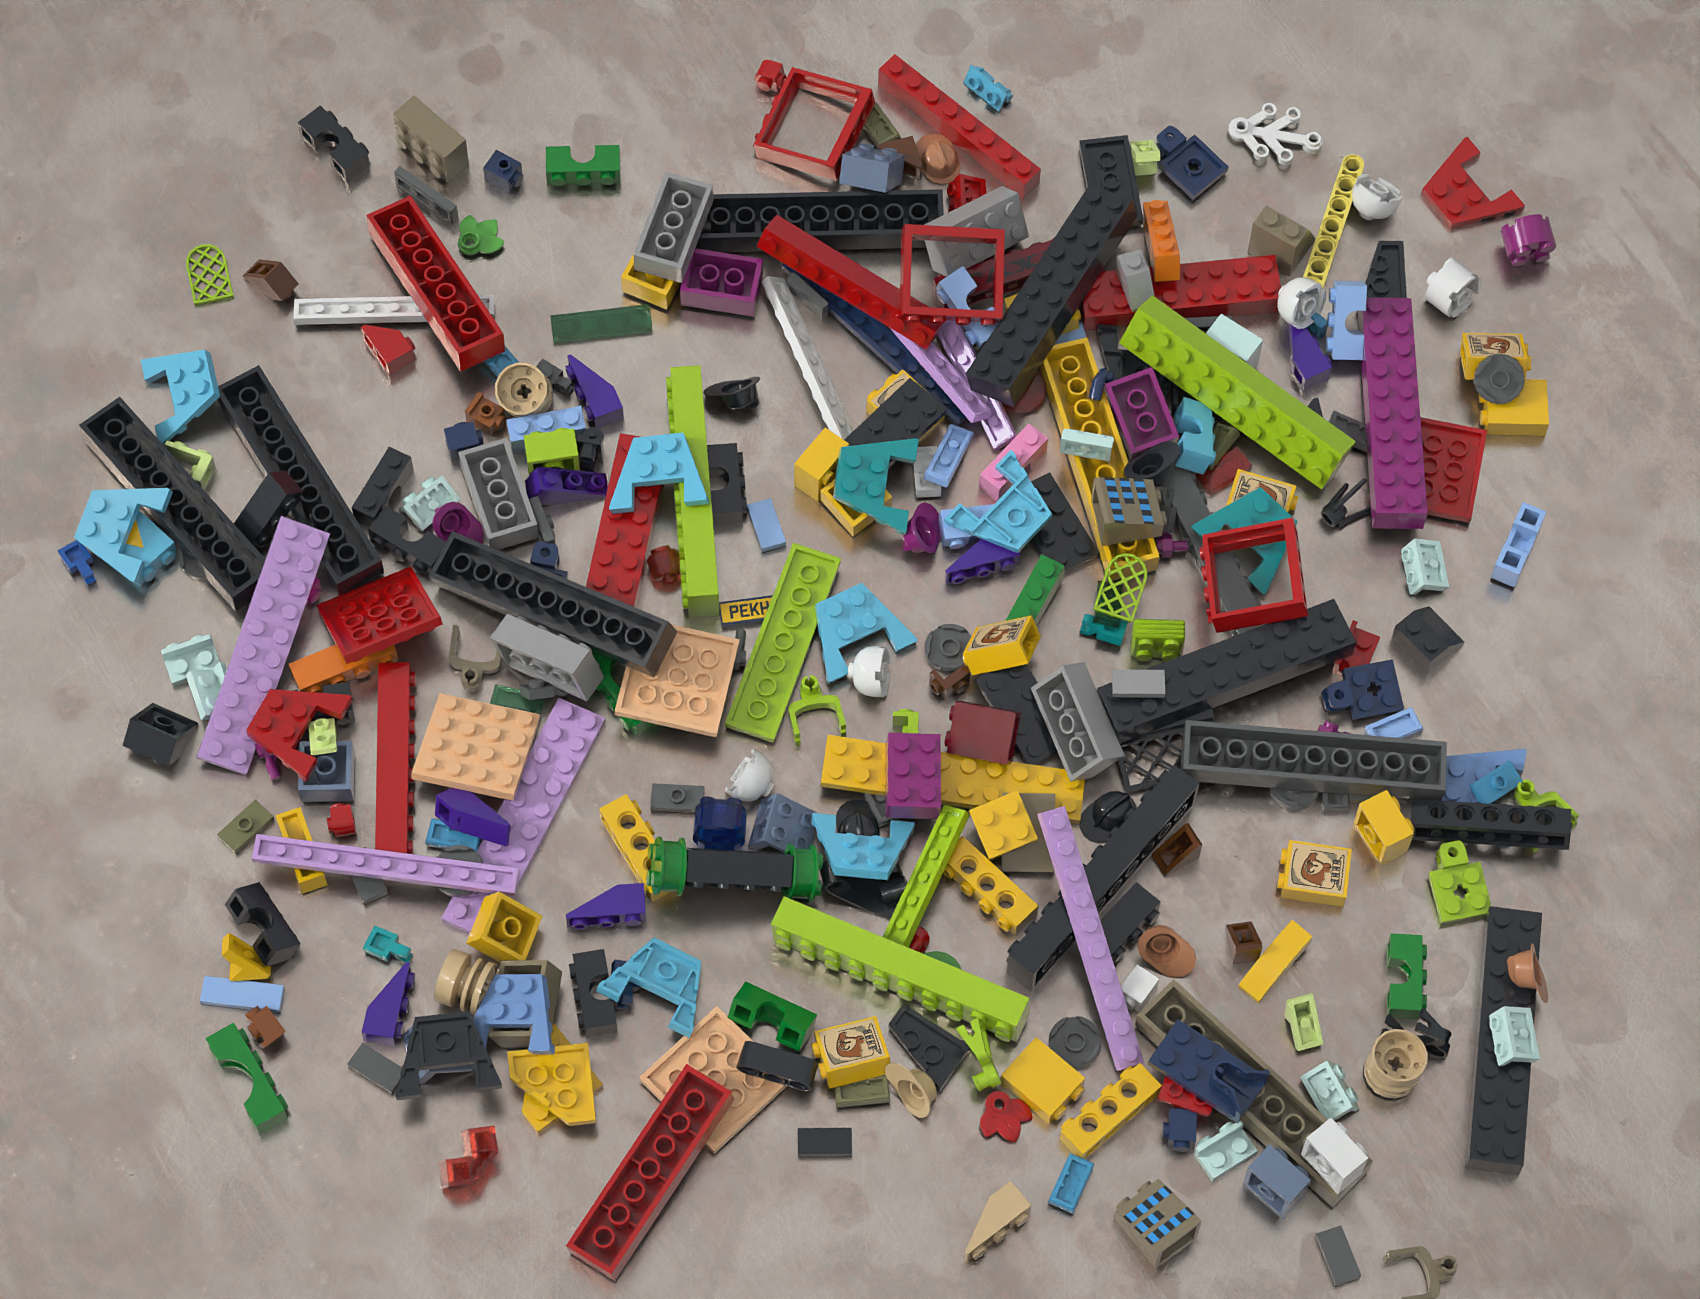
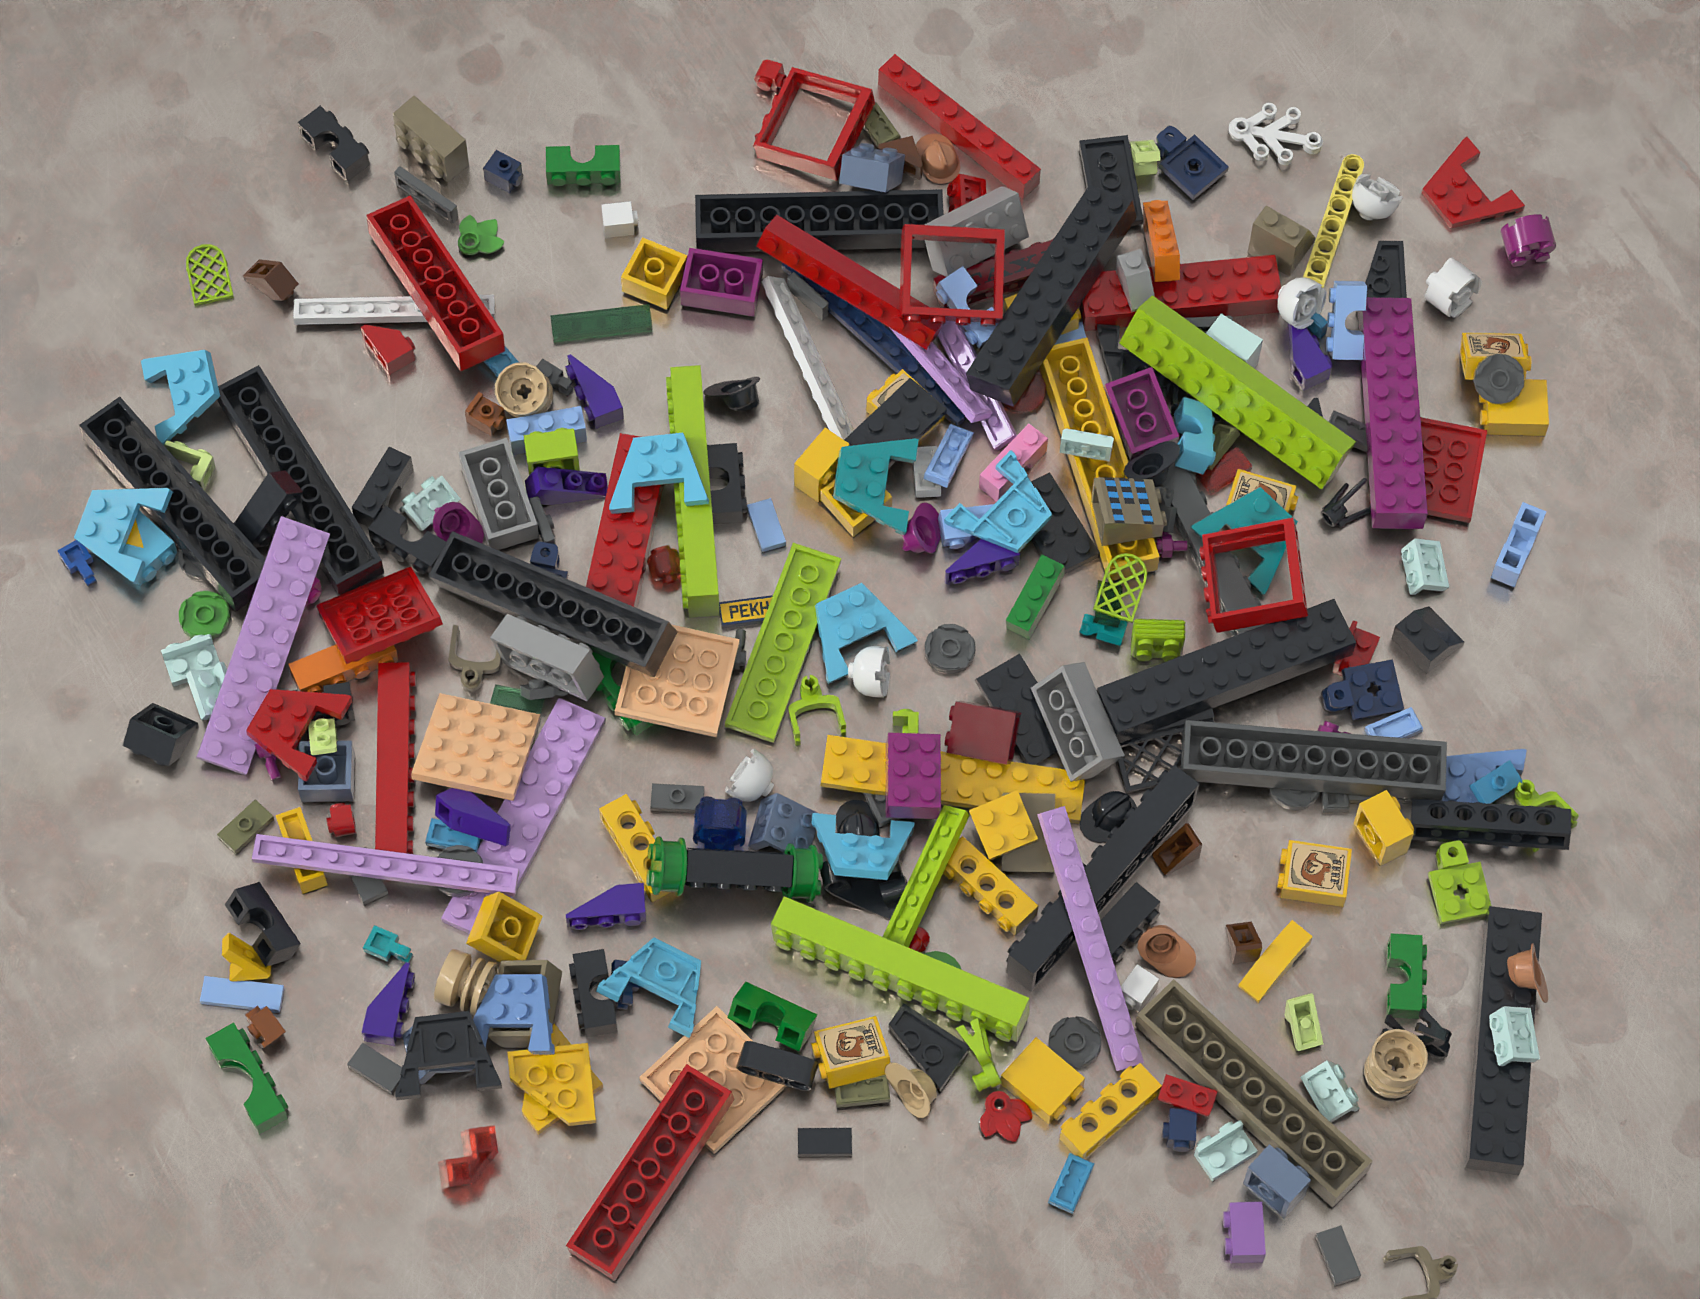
(204, 614): none -> bright green tile
(462, 437): dark blue brick -> none
(590, 449): black hips -> none
(619, 219): none -> white brick
(673, 227): light grey brick -> none
(955, 682): reddish brown bracket -> none
(983, 85): medium azure hinge -> none
(1001, 645): yellow brick -> none
(1002, 1212): tan slope -> none
(1097, 386): dark blue arm -> none
(1138, 683): light grey tile -> none
(1157, 1222): dark tan slope -> none
(1208, 1071): dark blue plate -> none
(1245, 1231): none -> medium lavender brick
(1335, 1155): white brick -> none

